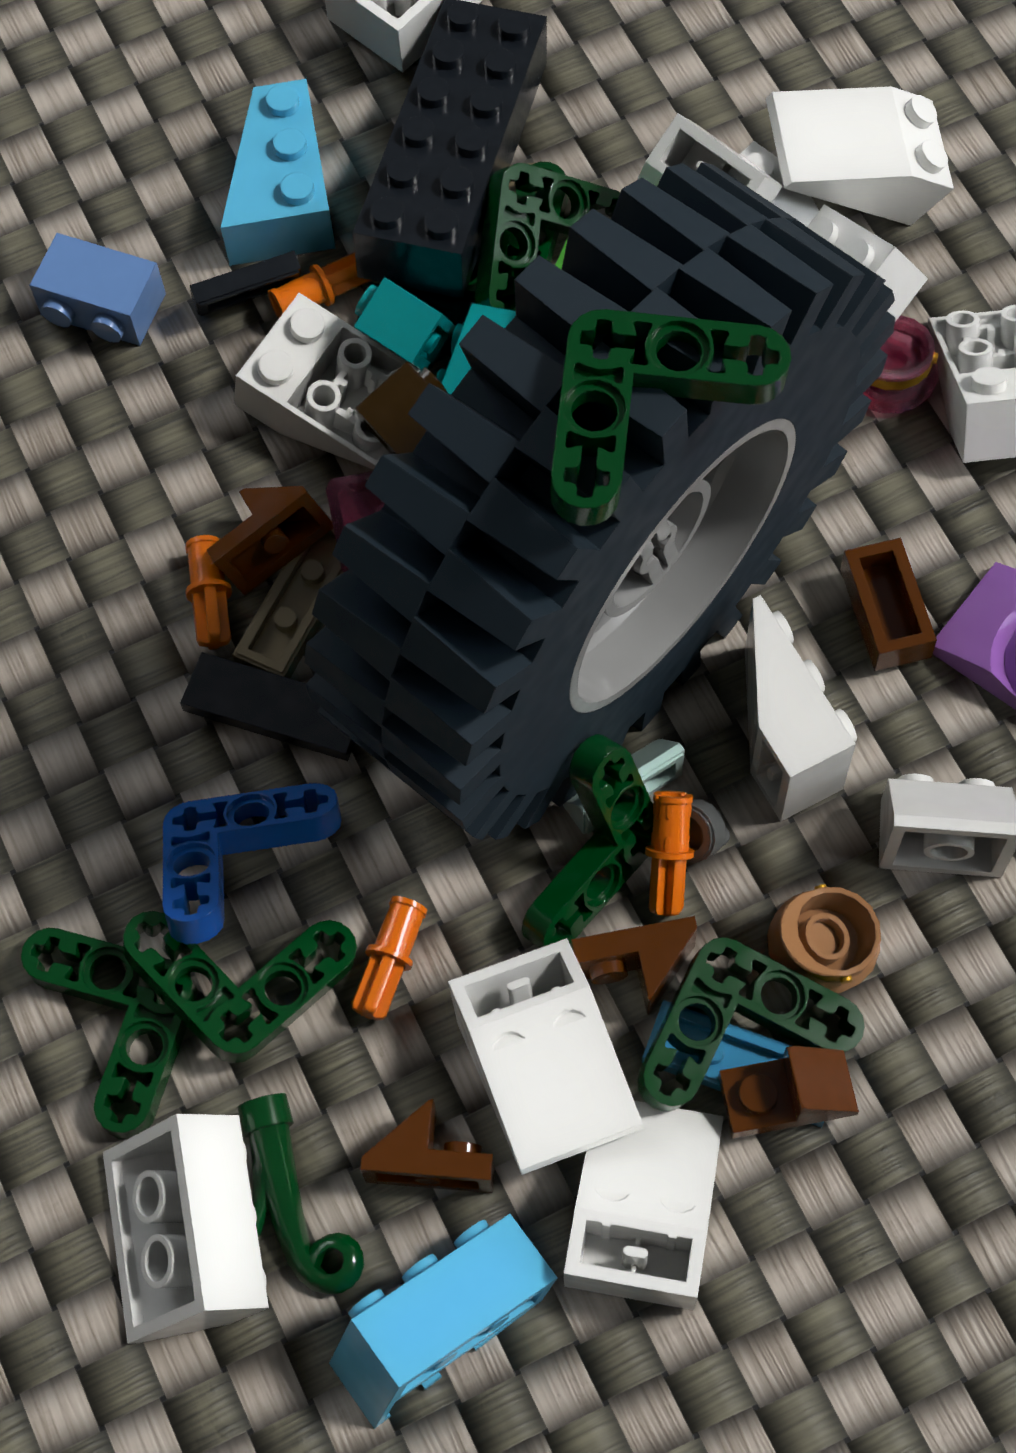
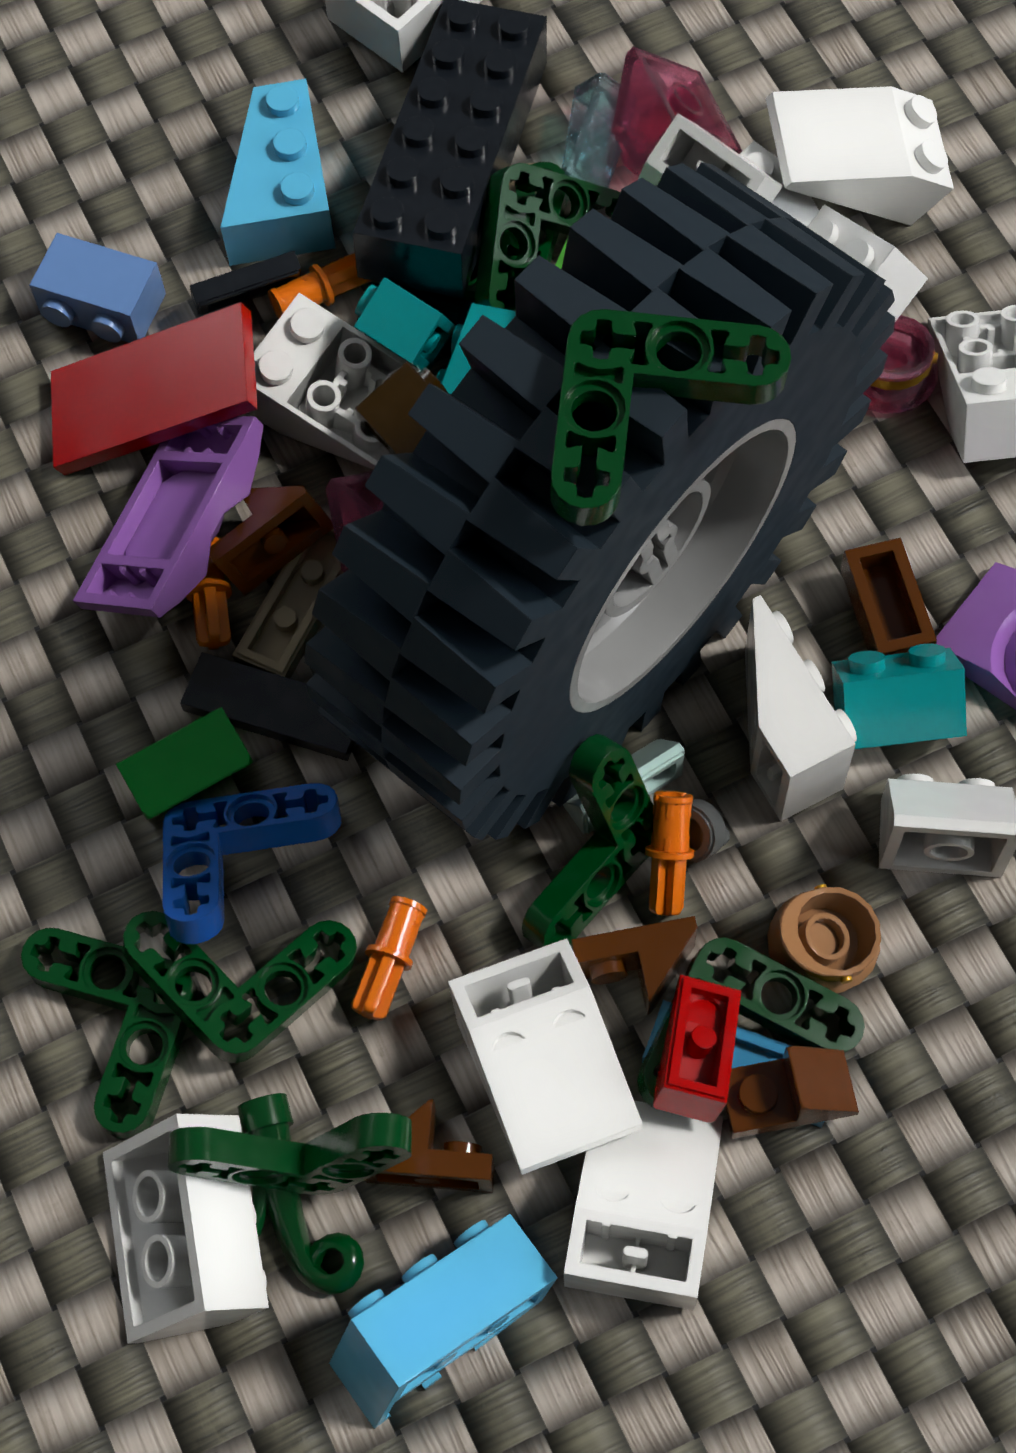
(153, 389): none -> red tile
(171, 518): none -> medium lavender slope
(184, 763): none -> green slope
(315, 1168): none -> dark green beam
(590, 144): none -> clear light blue slope
(651, 97): none -> clear pink slope
(698, 1050): none -> red slope
(902, 695): none -> teal brick

